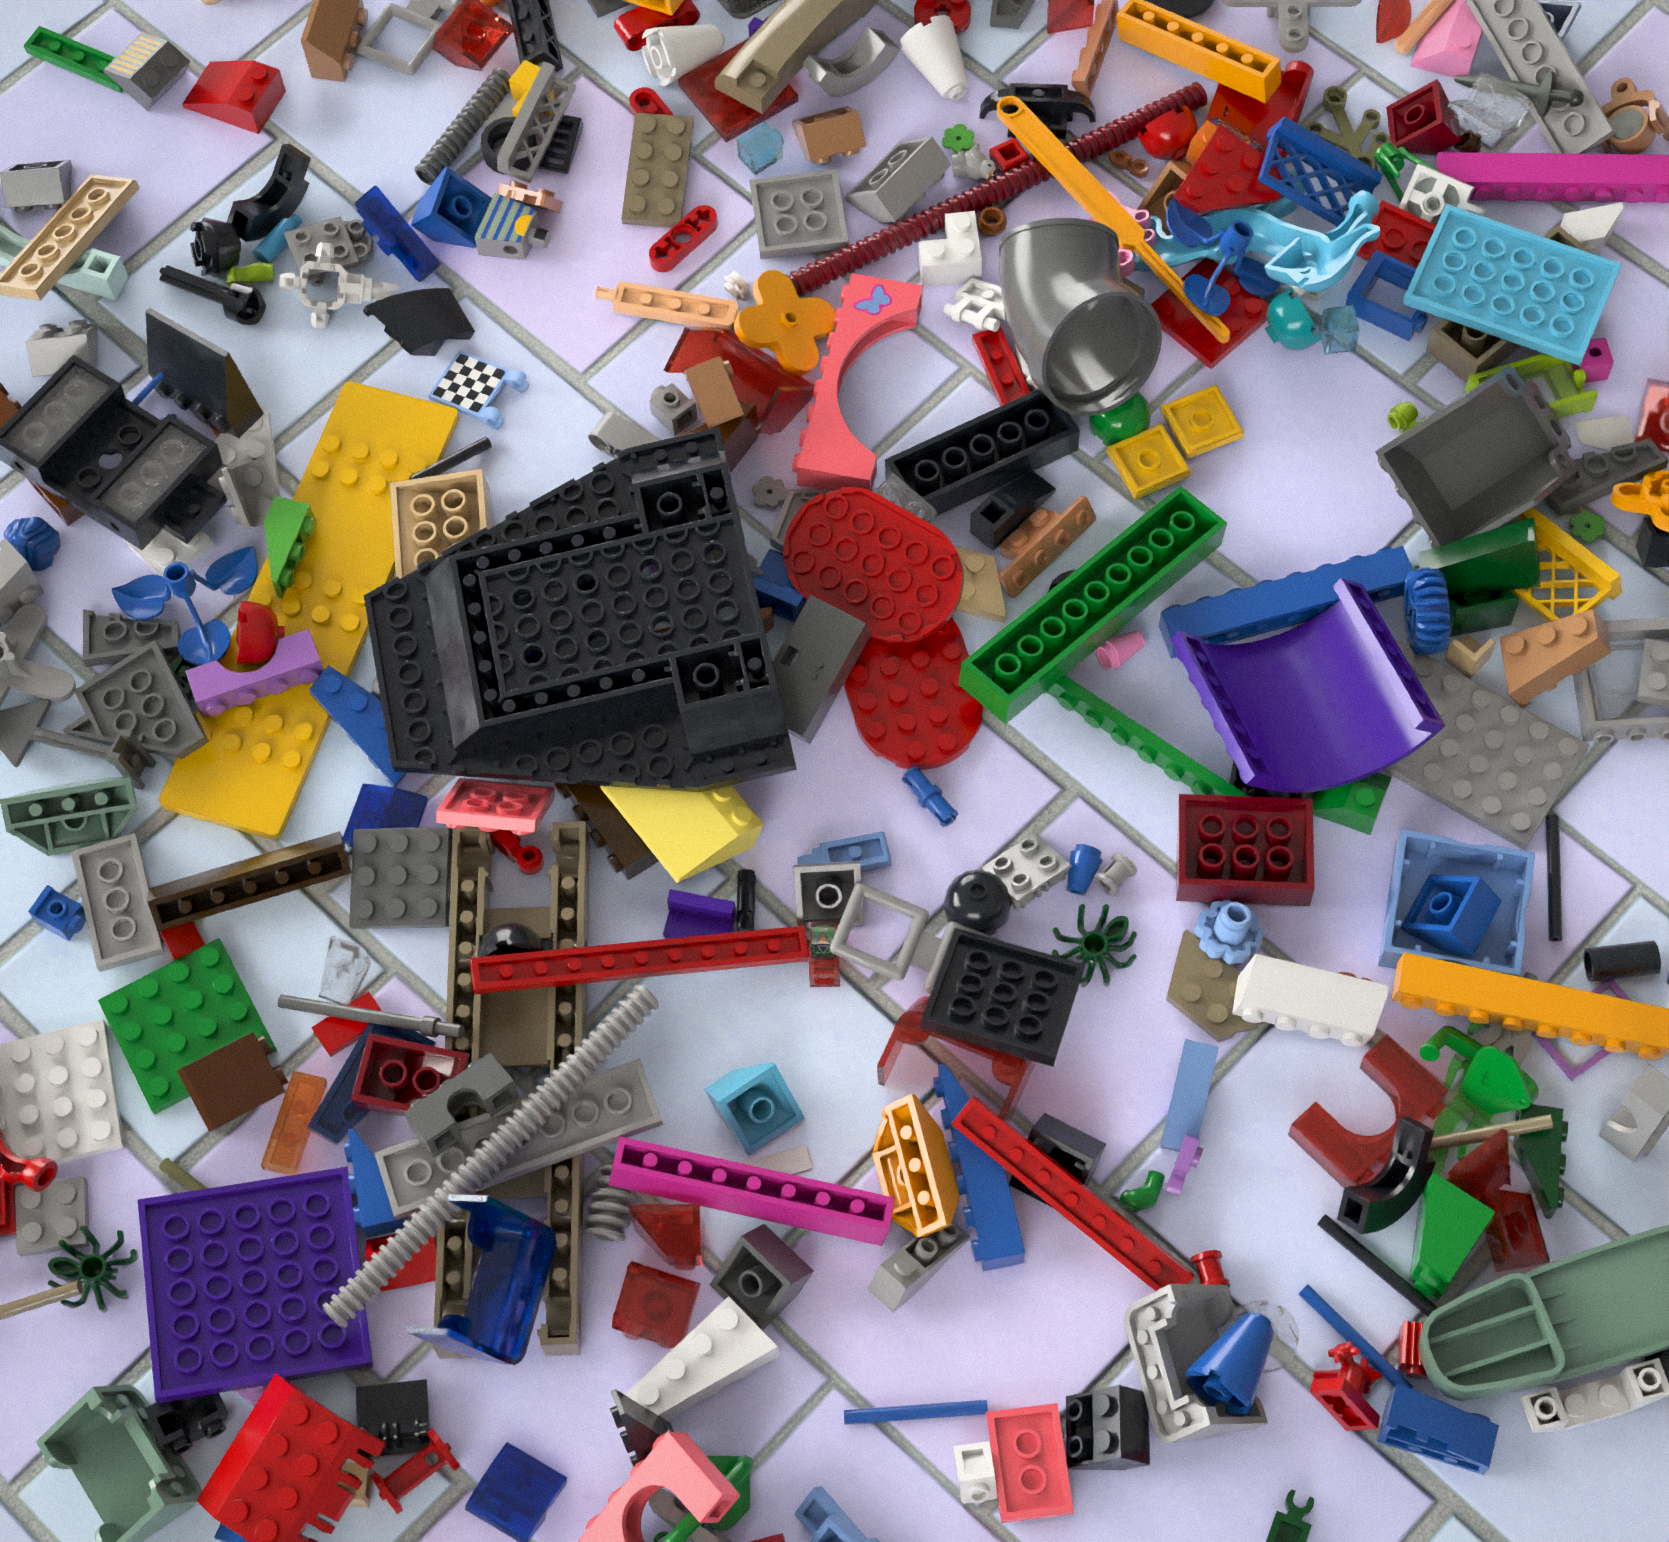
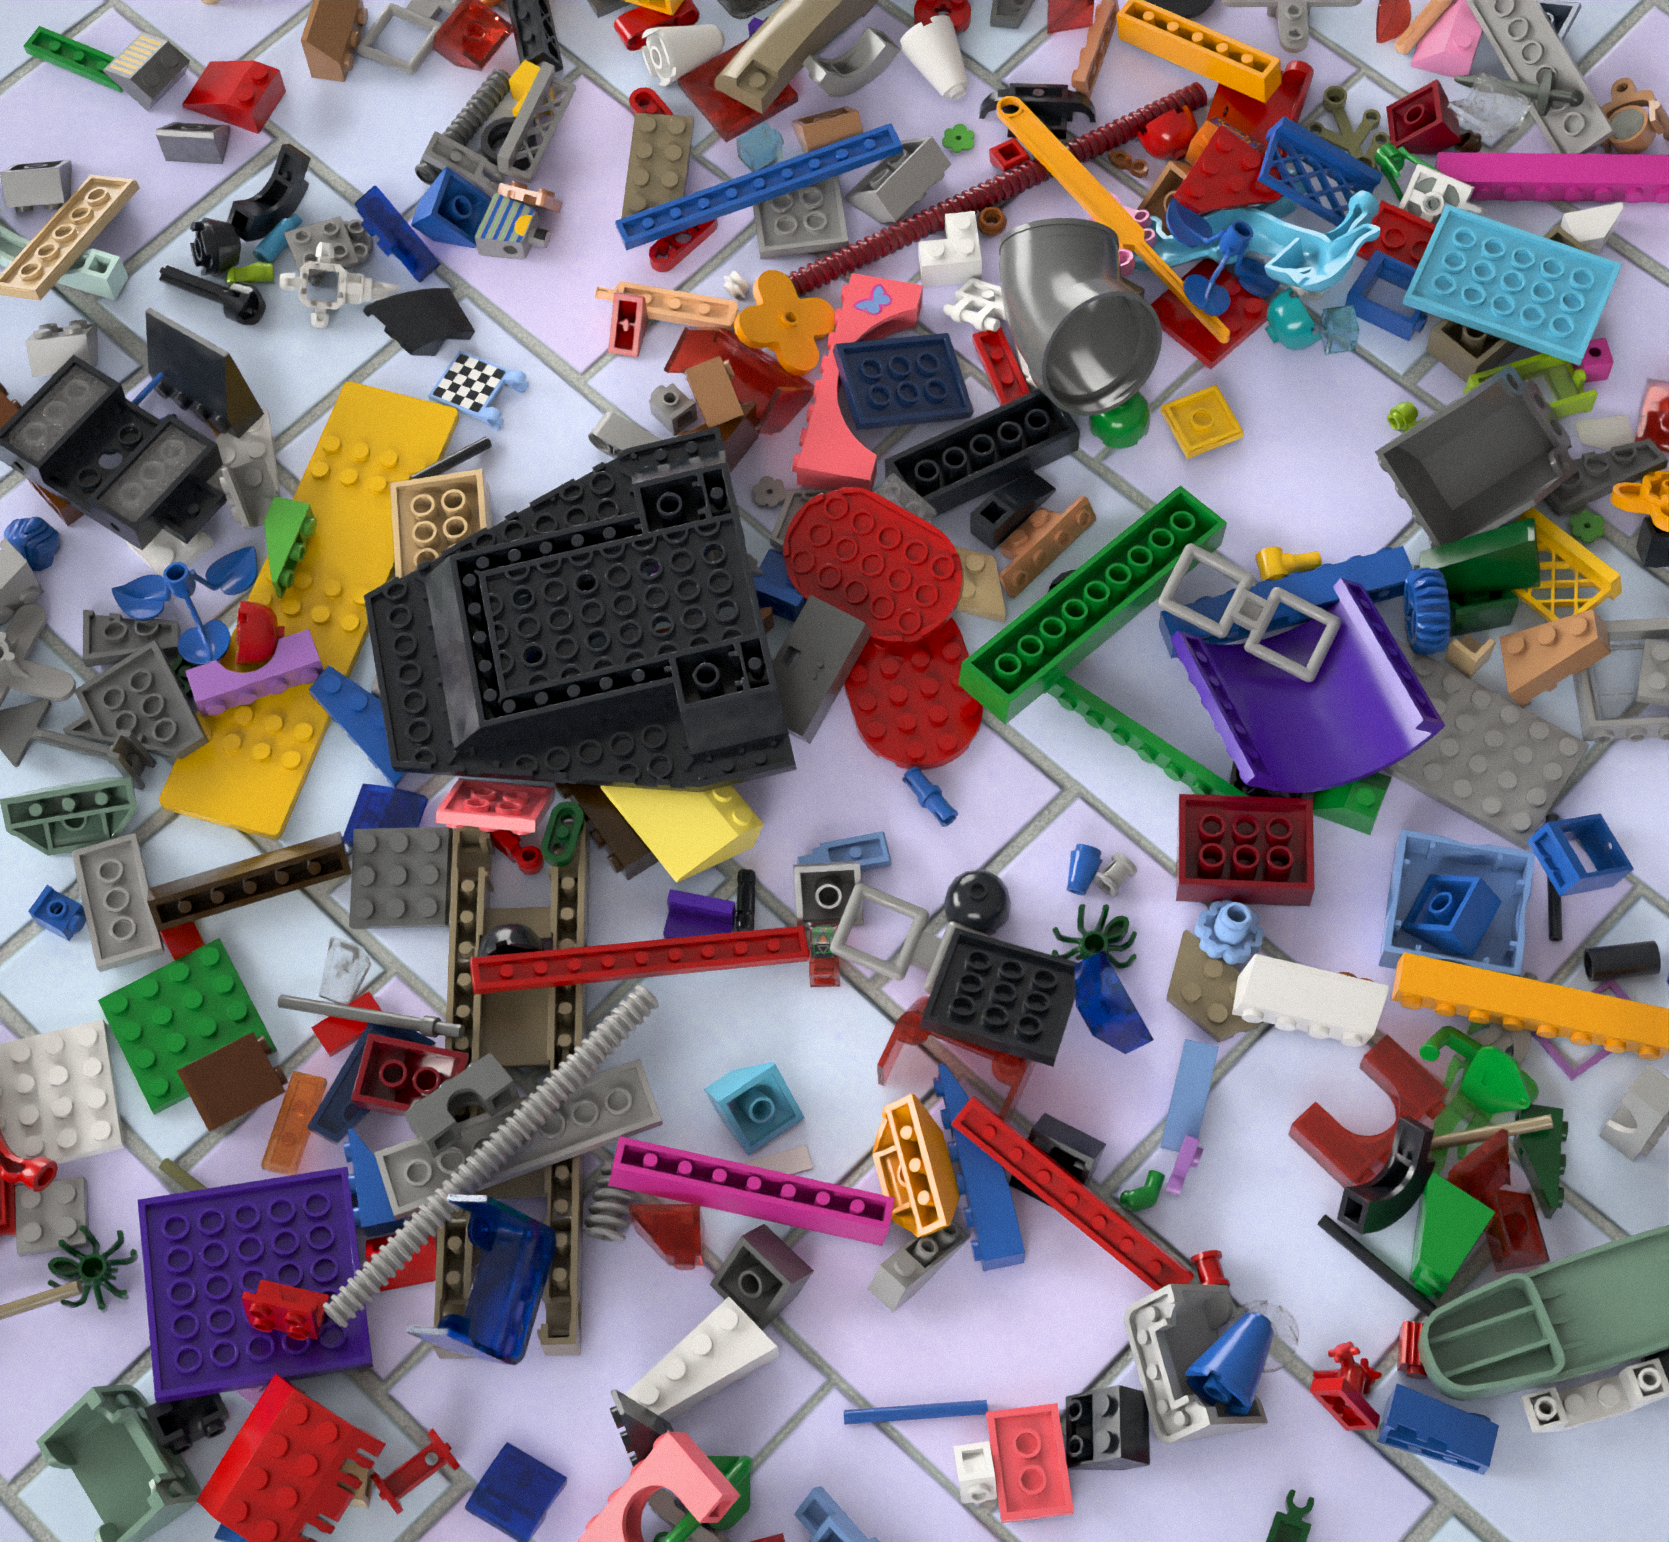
(193, 142): none -> flat silver slope
(285, 1310): none -> red bracket
(395, 1415): black hinge -> none
(468, 164): none -> light grey hinge
(562, 836): none -> dark green plate
(568, 123): black slope -> none
(627, 324): none -> slope
(655, 1305): clear red slope -> none
(758, 186): none -> blue plate
(902, 381): none -> dark blue plate
(972, 164): light grey animal -> none
(1028, 868): light grey hinge -> none
(1107, 1005): none -> clear blue slope
(1119, 649): bright pink cone -> none
(1148, 462): yellow plate -> none
(1249, 612): none -> light grey bar
(1276, 565): none -> yellow pin
(1350, 1334): blue bar -> none
(1562, 864): none -> blue window

